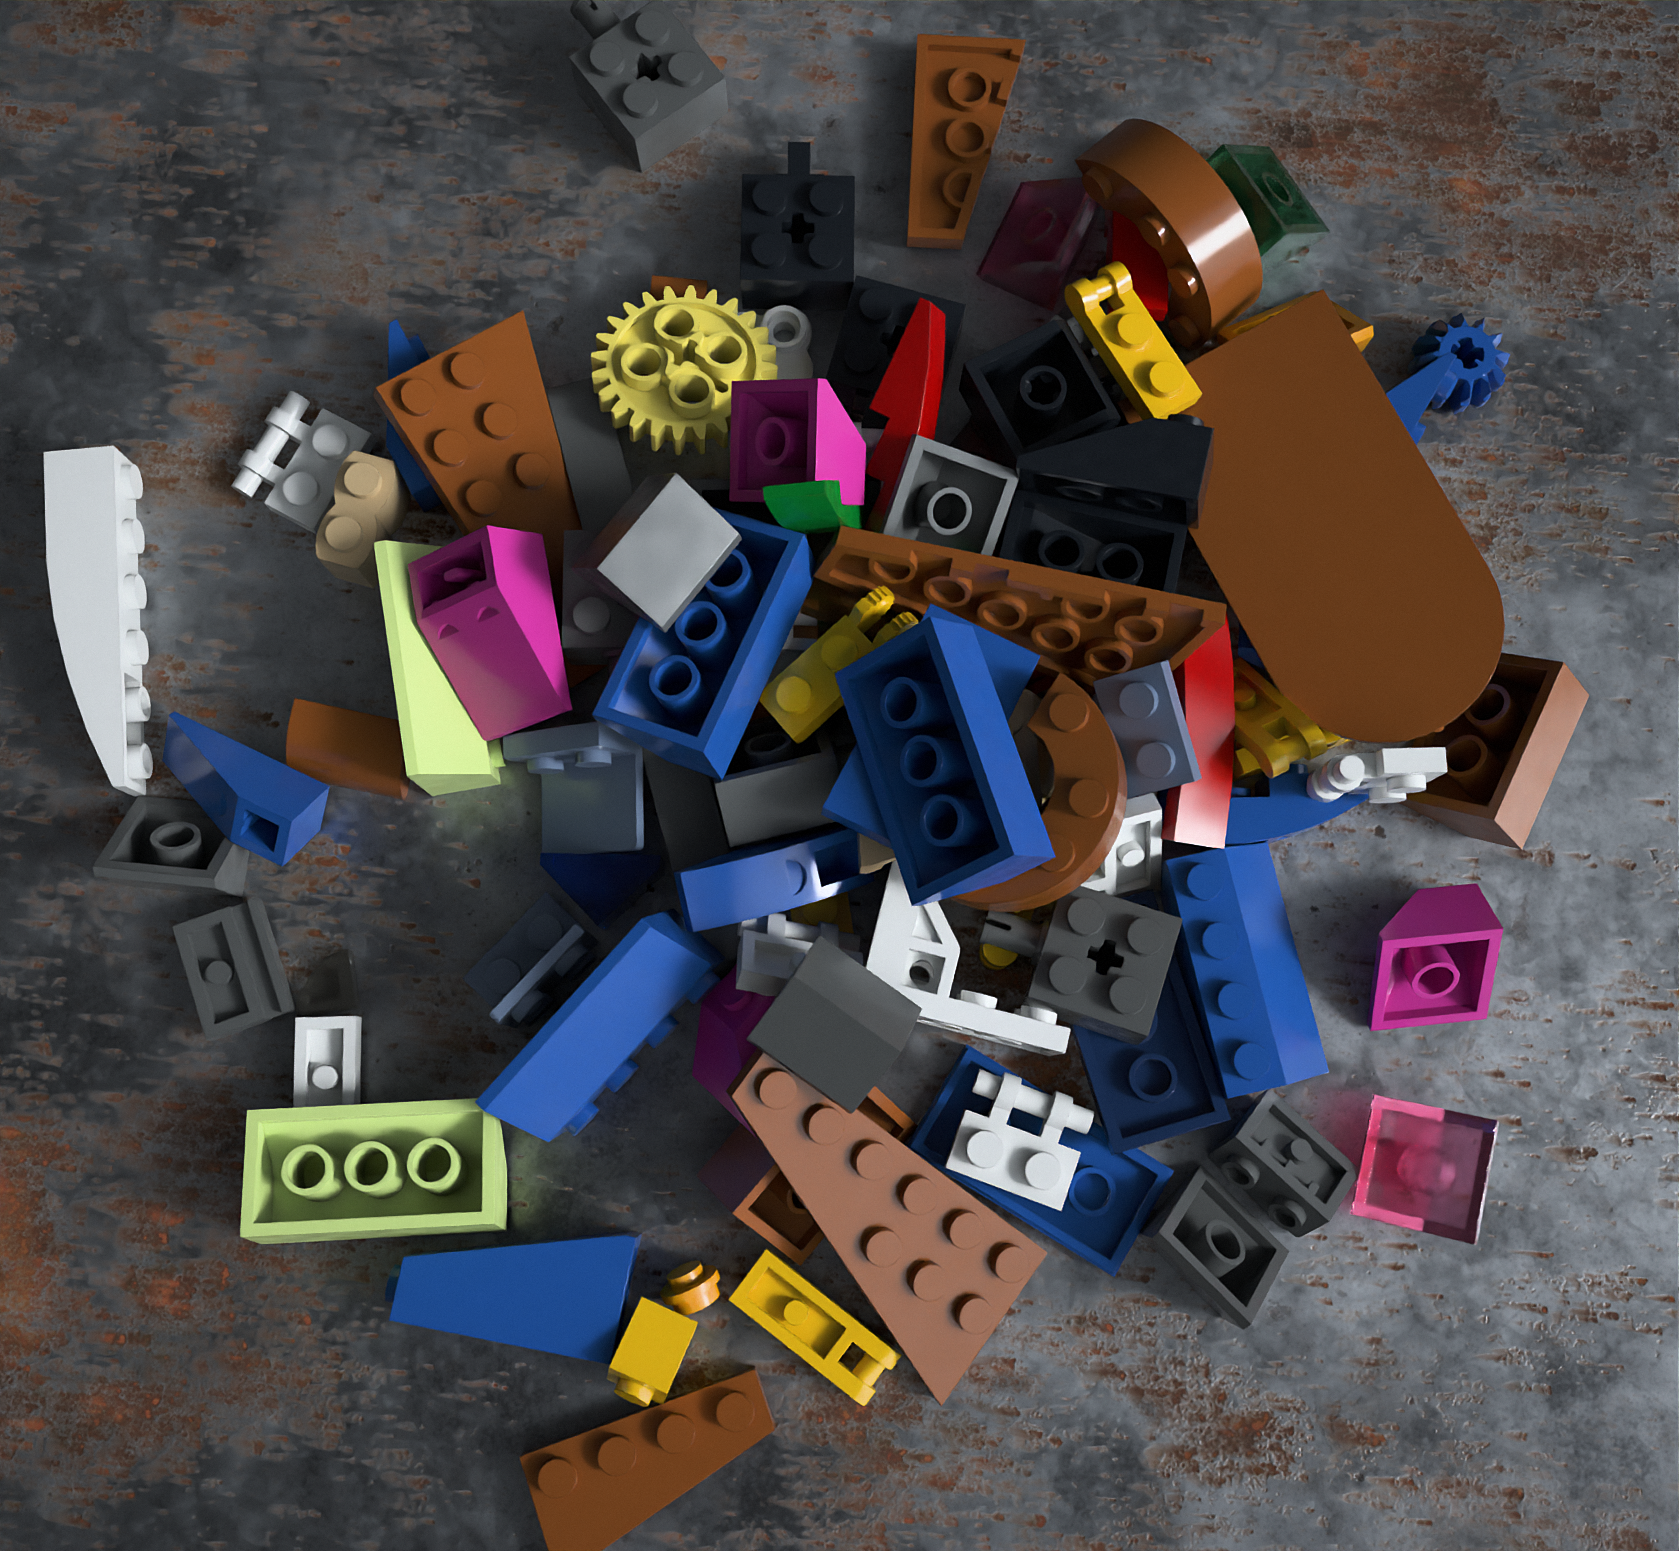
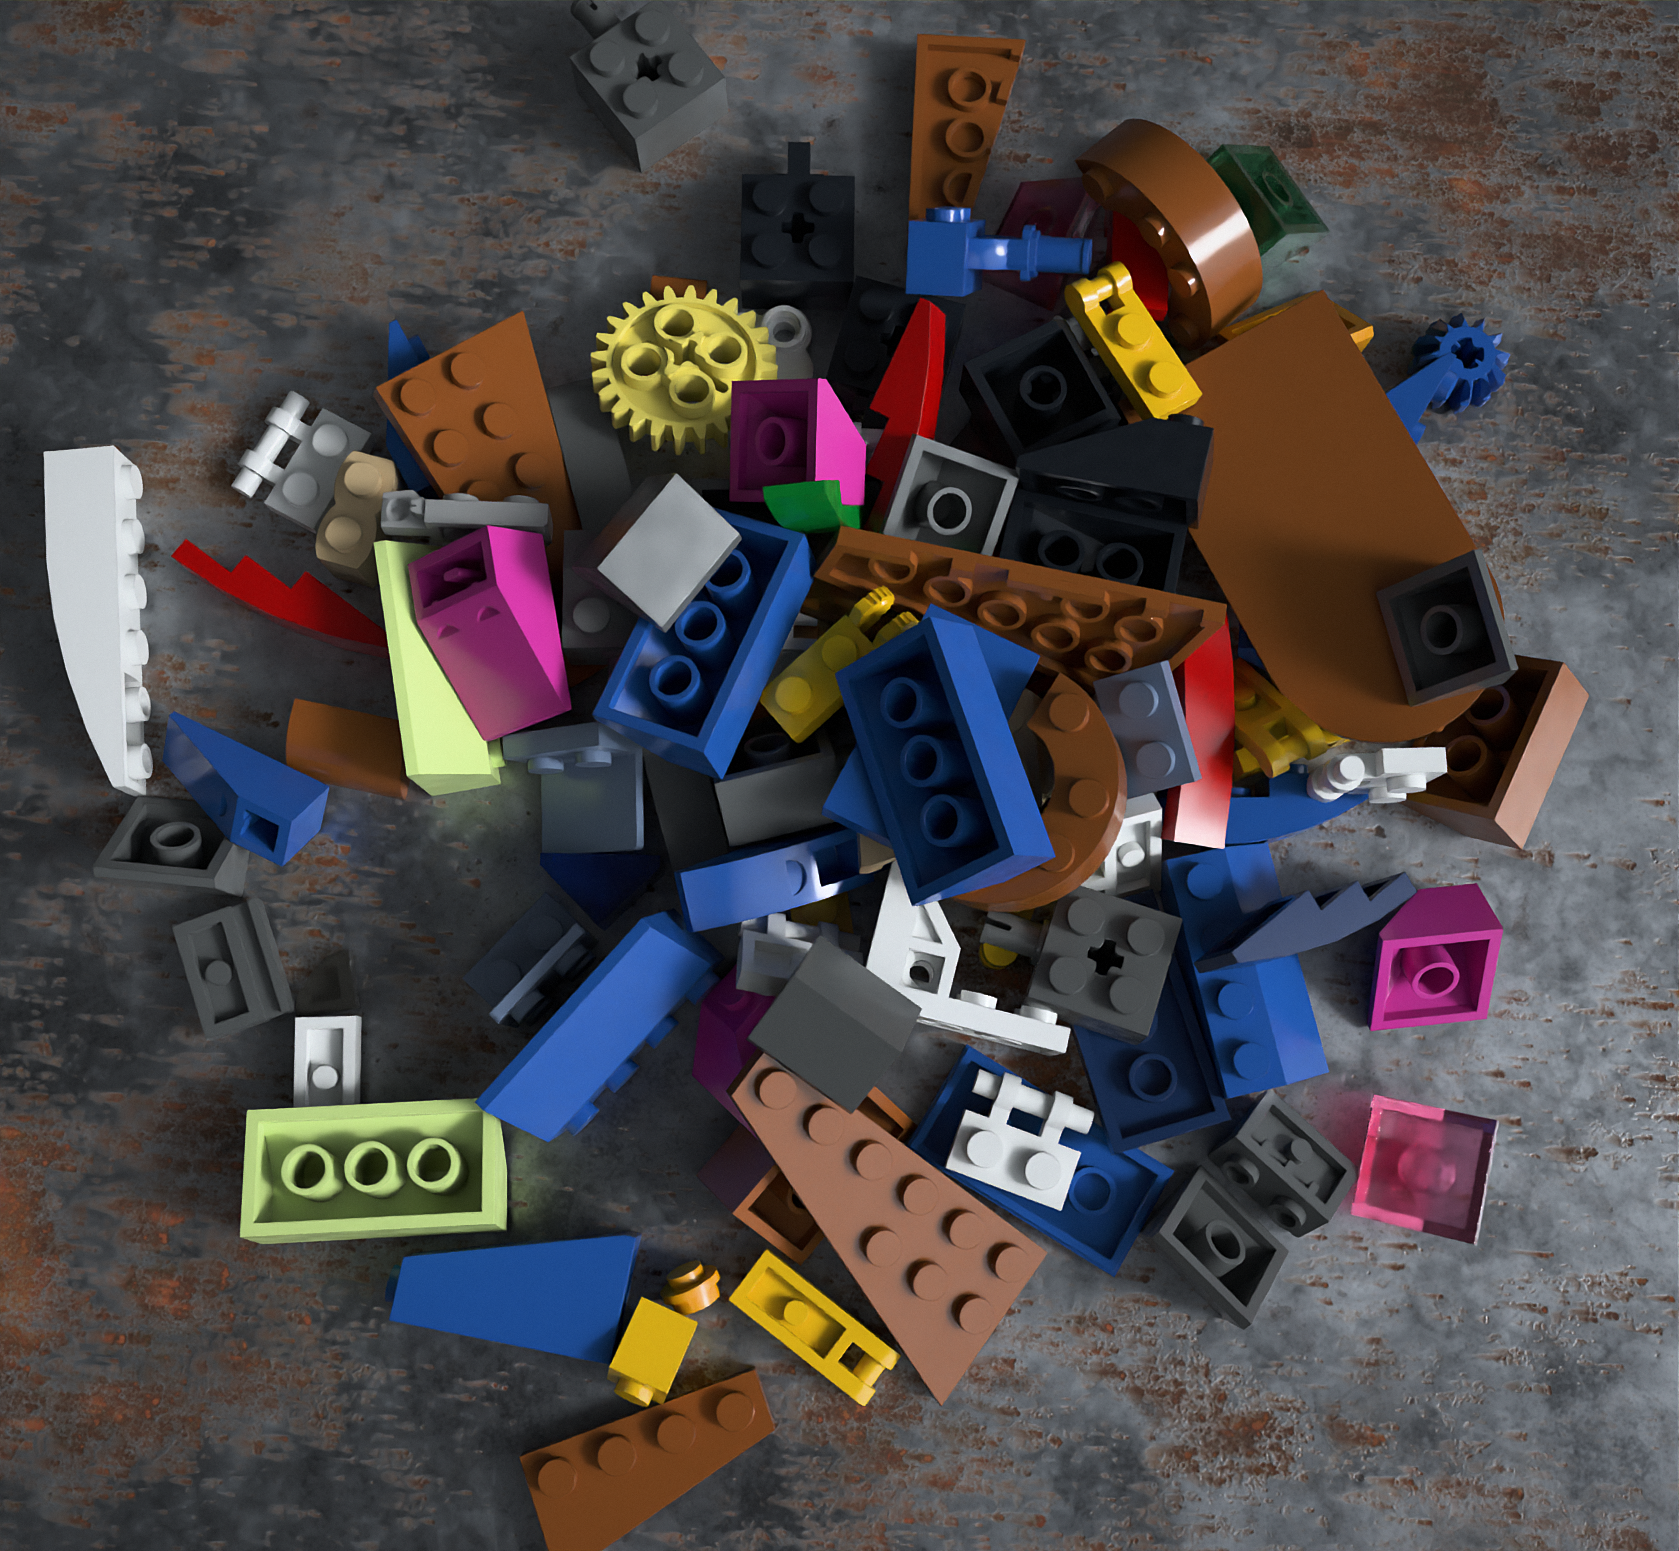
(305, 608): none -> red slope
(460, 515): none -> light grey hinge
(952, 251): none -> blue brick
(1306, 922): none -> dark blue slope
(1447, 630): none -> dark grey slope

